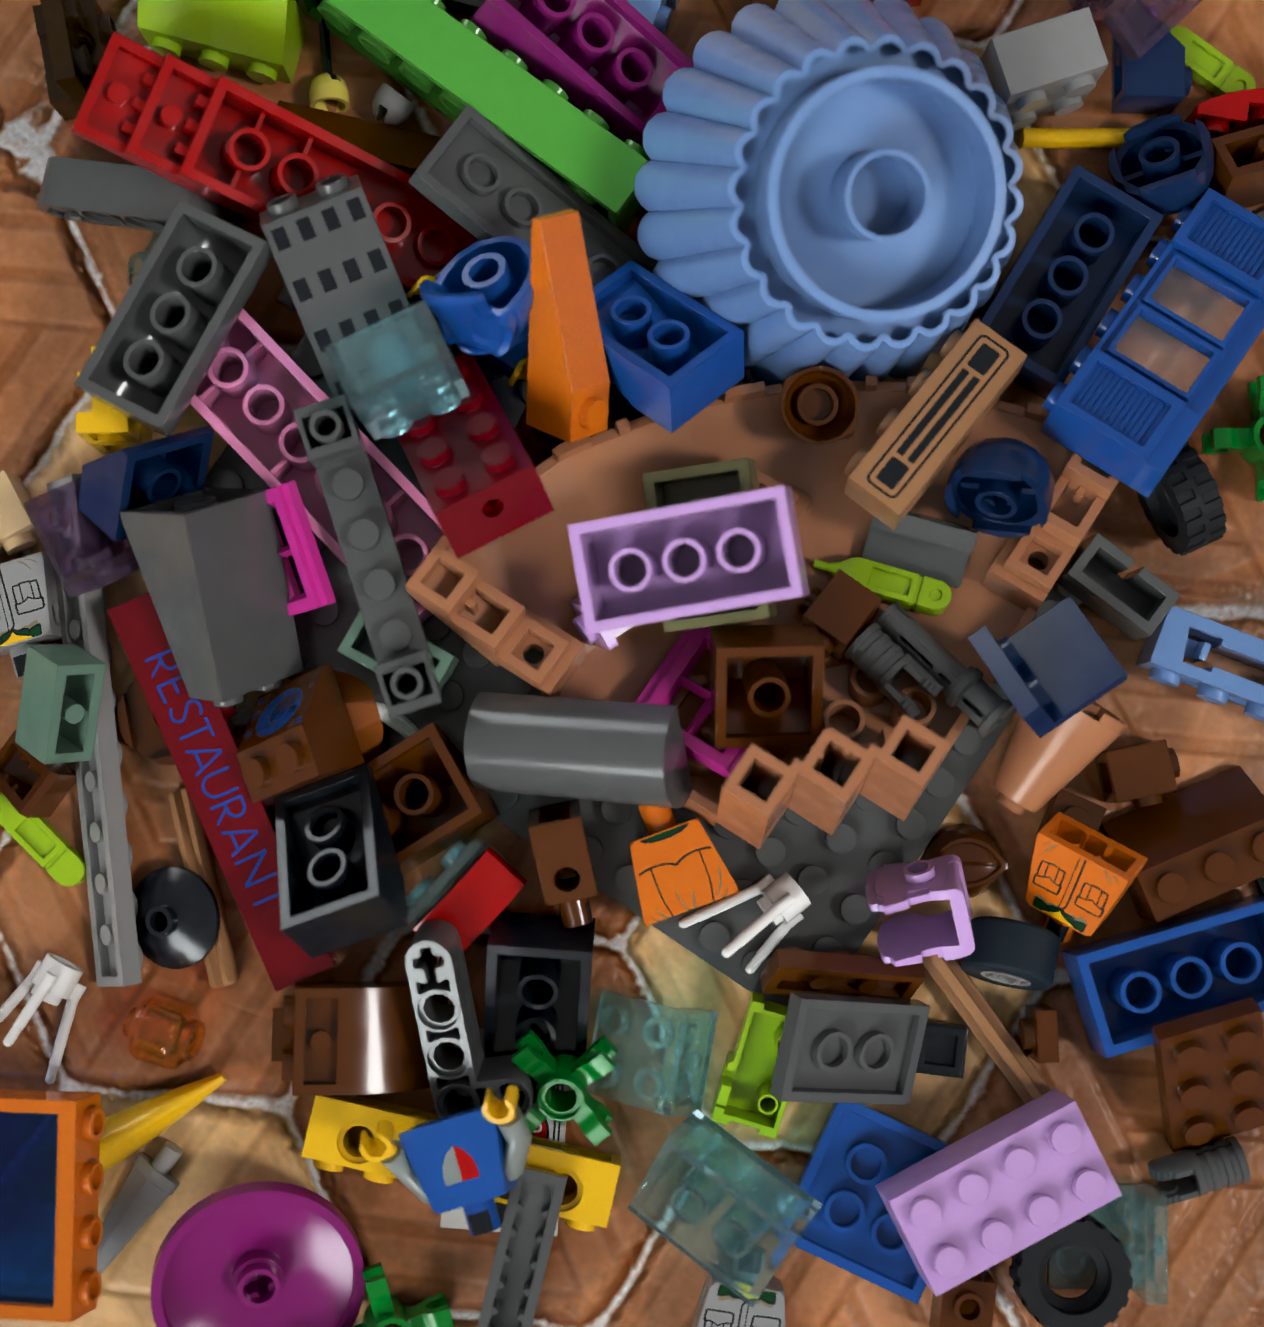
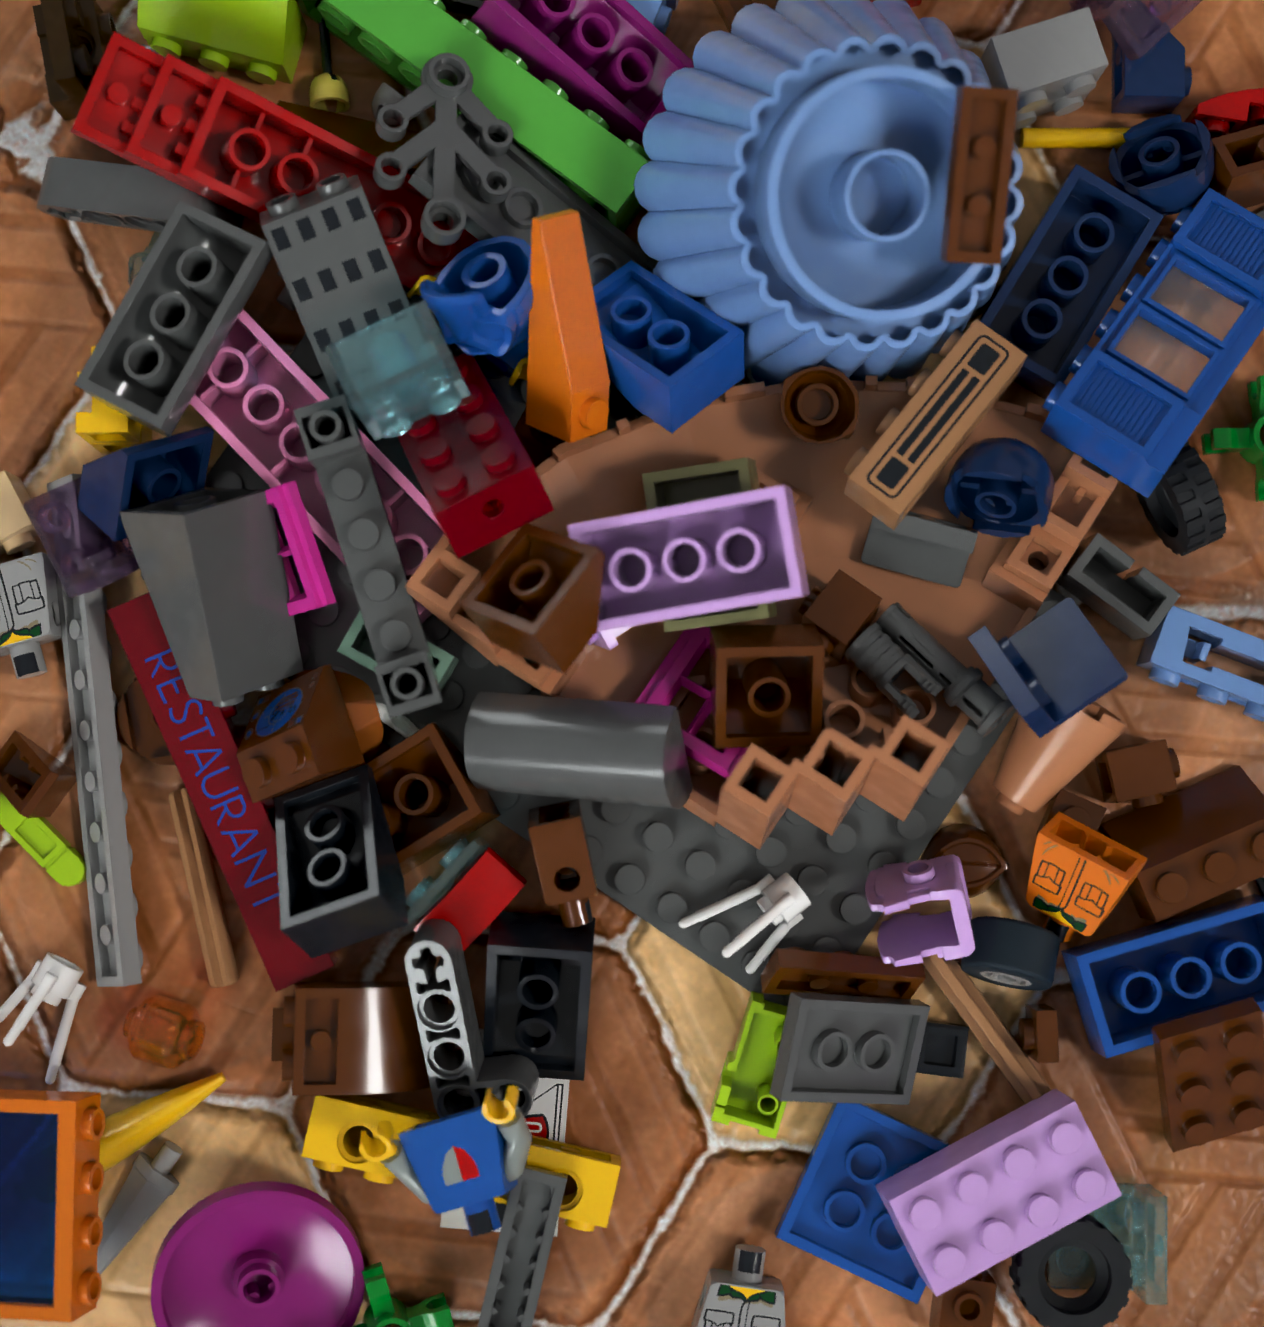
(59, 703): sand green brick -> none
(190, 915): black dish -> none
(446, 142): none -> dark grey plant
(540, 597): none -> reddish brown slope
(569, 1070): green pin -> none
(659, 1053): clear light blue bracket -> none
(676, 866): orange torso -> none
(724, 1206): clear light blue slope -> none
(894, 584): lime piece -> none
(979, 174): none -> reddish brown plate
(1200, 1170): dark grey hinge -> none
(1210, 67): lime piece -> none

